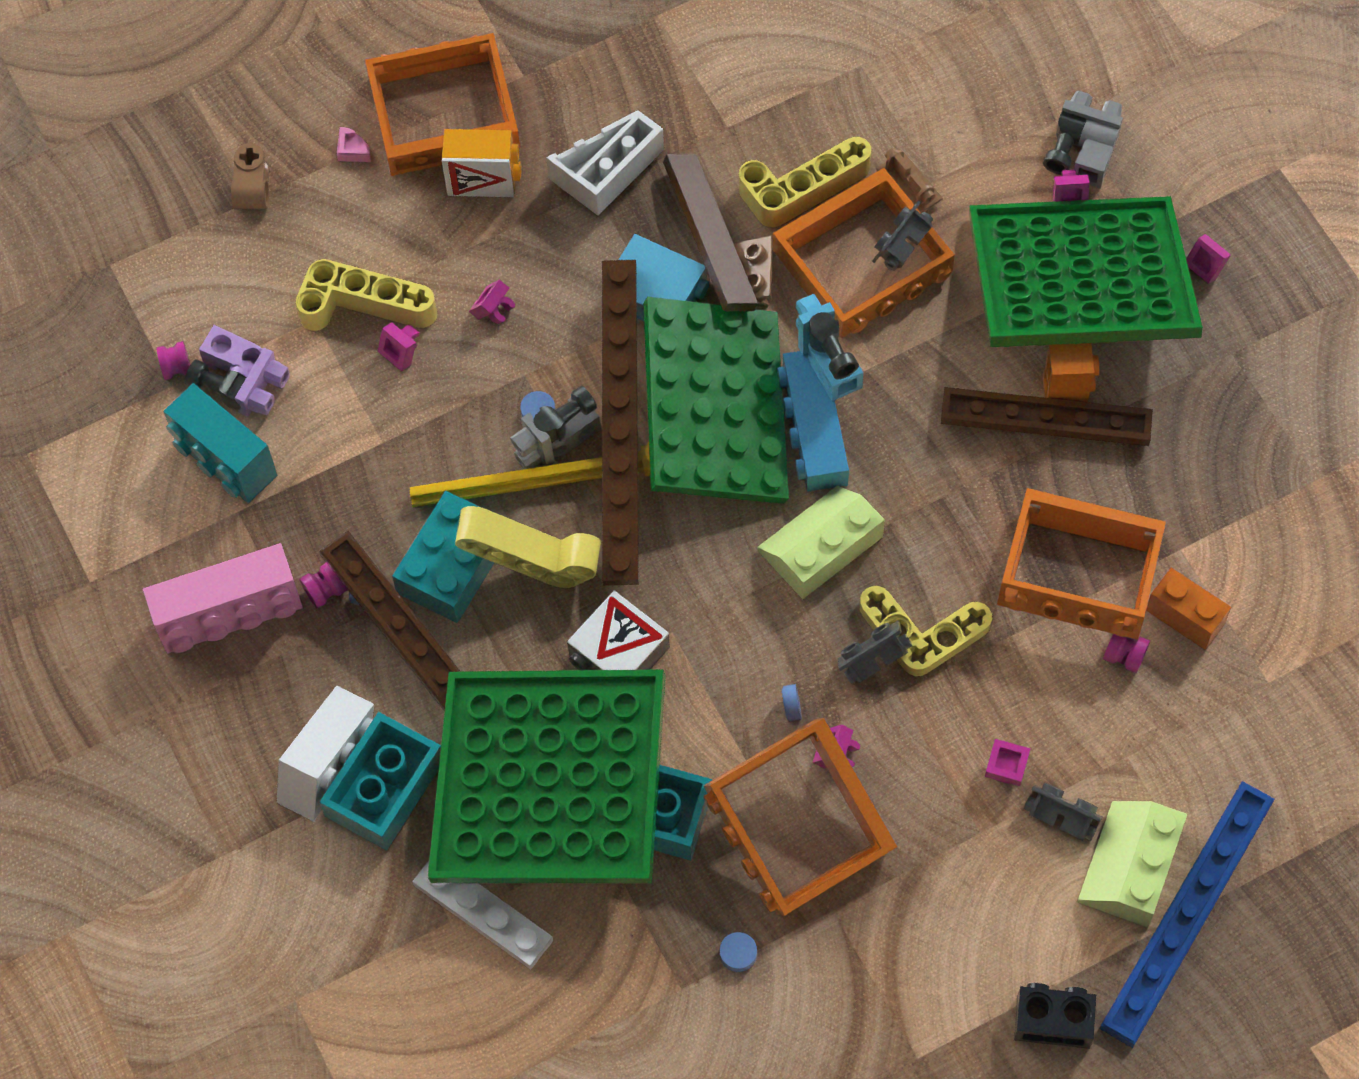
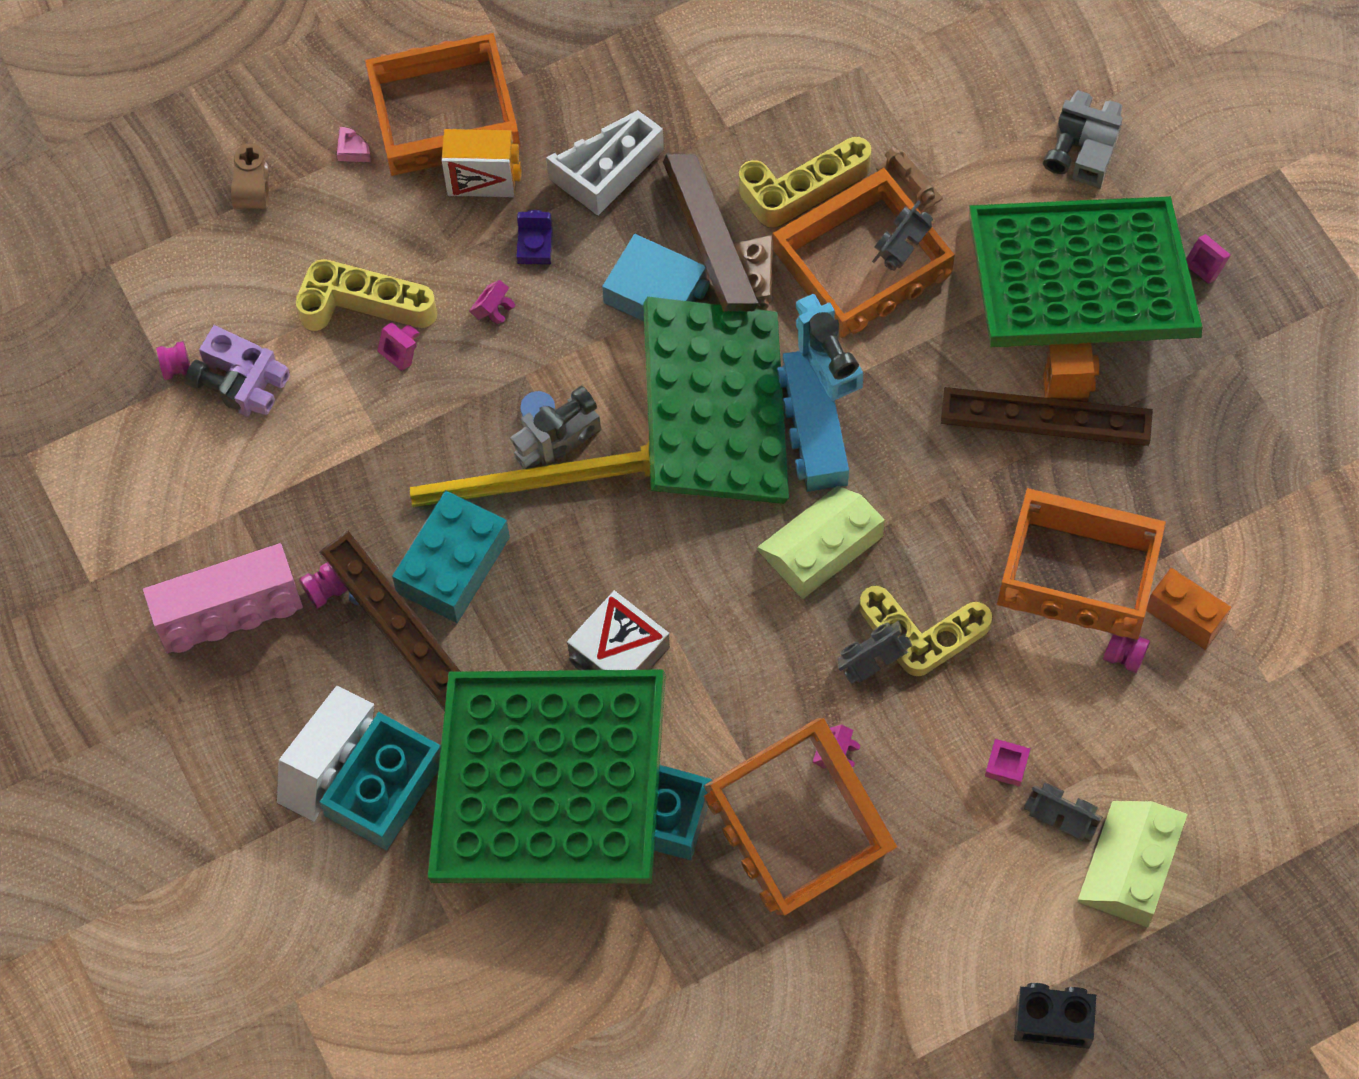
(220, 444): teal brick -> none
(489, 917): white plate -> none
(528, 550): light yellow beam -> none
(534, 237): none -> dark purple bracket
(619, 424): reddish brown plate -> none
(738, 952): medium blue tile -> none
(791, 702): medium blue tile -> none
(1070, 186): dark pink tile -> none
(1186, 914): blue tile -> none

